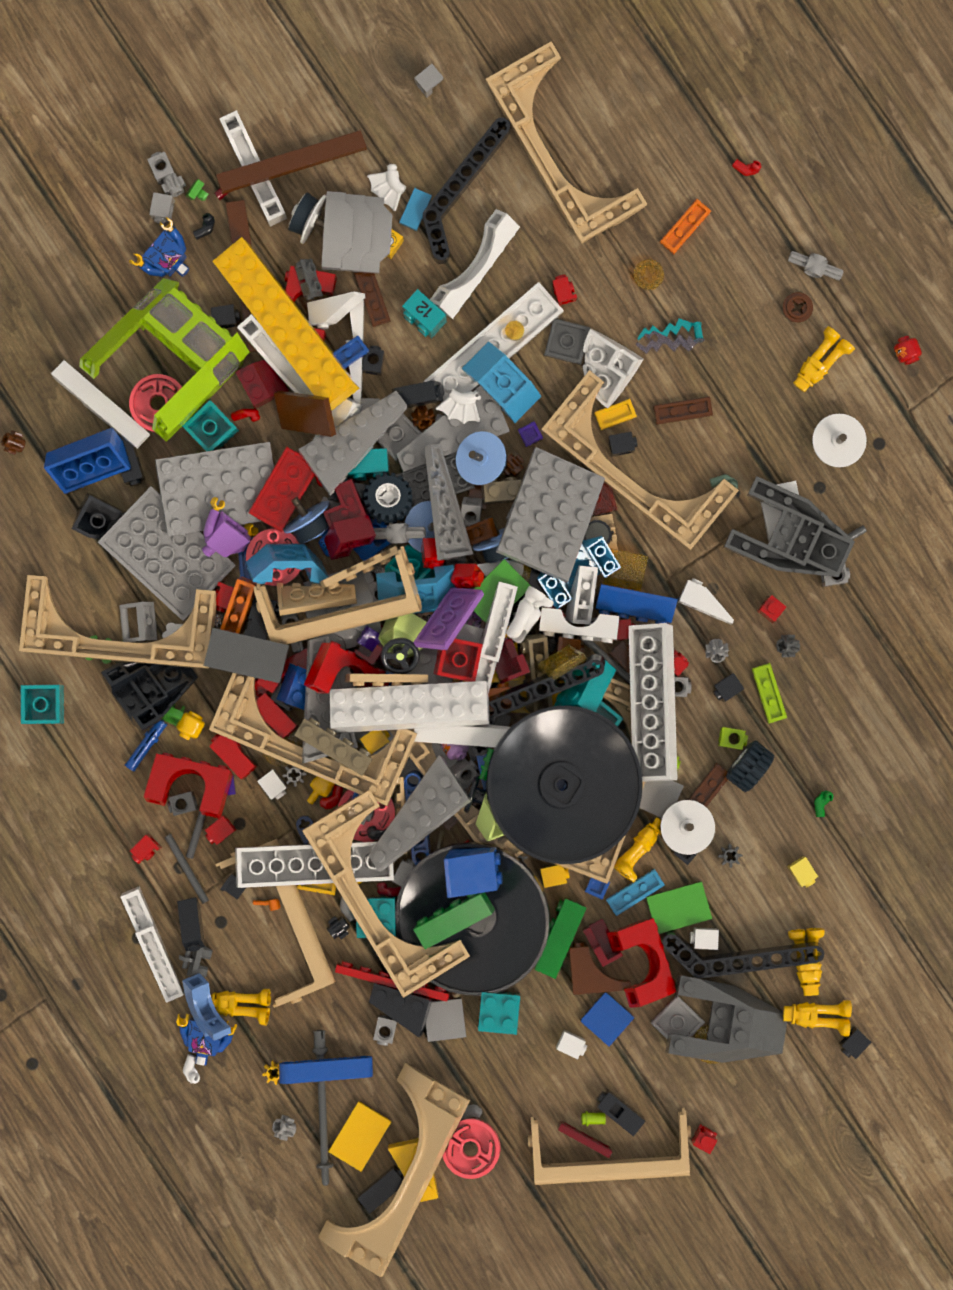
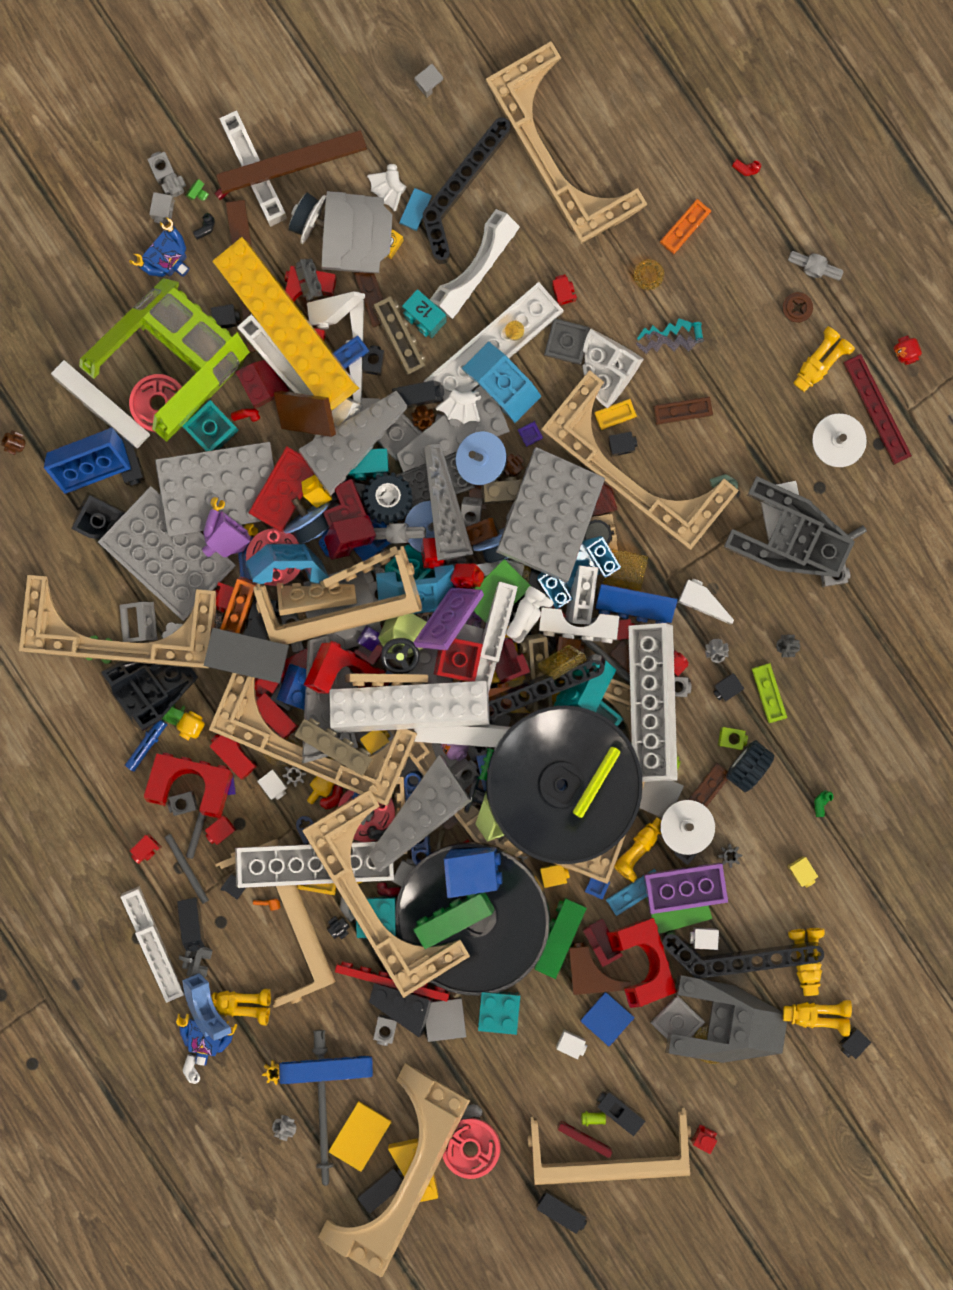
(42, 704): teal brick -> none
(315, 492): none -> yellow brick
(398, 335): none -> dark tan brick
(561, 1211): none -> black brick
(596, 782): none -> neon yellow axle
(685, 888): none -> medium lavender brick
(771, 608): red brick -> none
(877, 409): none -> dark red tile

